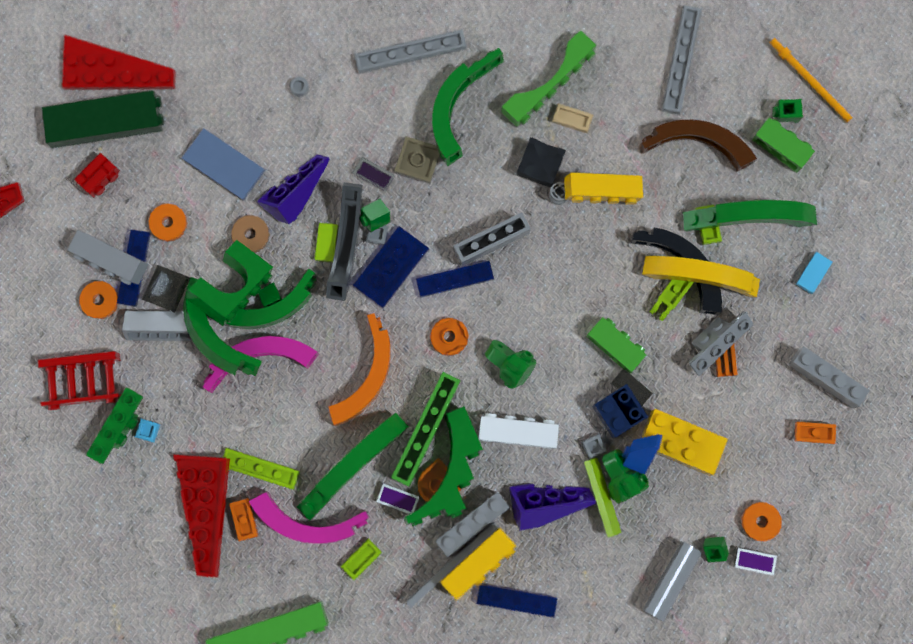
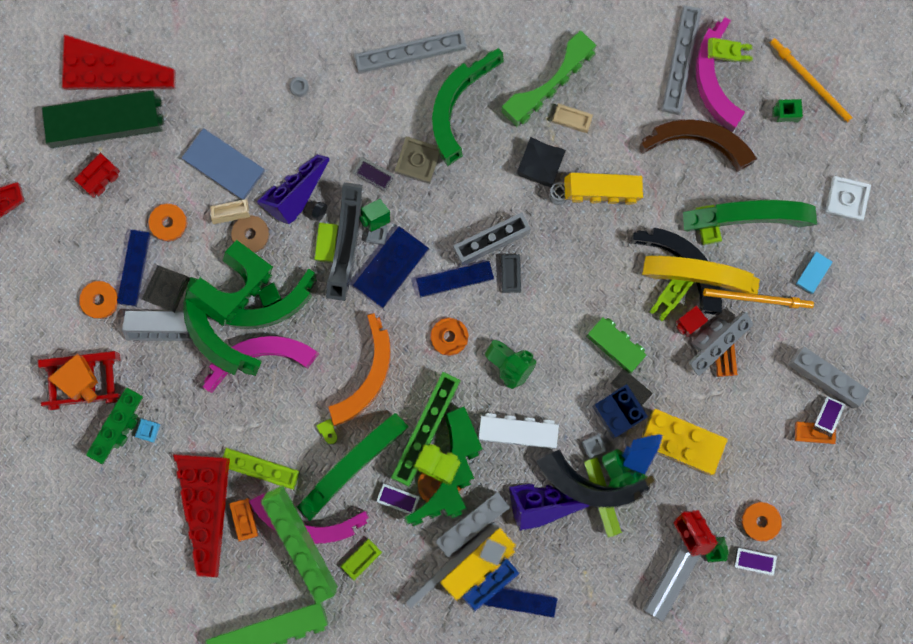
(76, 379): none -> orange torso
(108, 257): light grey brick -> none
(230, 211): none -> tan tile
(299, 544): none -> bright green brick
(319, 211): none -> black tile
(326, 428): none -> lime piece
(437, 464): none -> lime brick
(492, 552): none -> light grey tile
(494, 582): none -> blue tile
(511, 273): none -> dark grey tile
(584, 491): none -> black arch
(691, 321): none -> red brick
(695, 533): none -> red brick
(709, 89): none -> dark pink arch
(728, 50): none -> lime hinge
(783, 145): bright green brick -> none
(792, 302): none -> light orange bar
(829, 416): none -> tile
(848, 198): none -> white tile

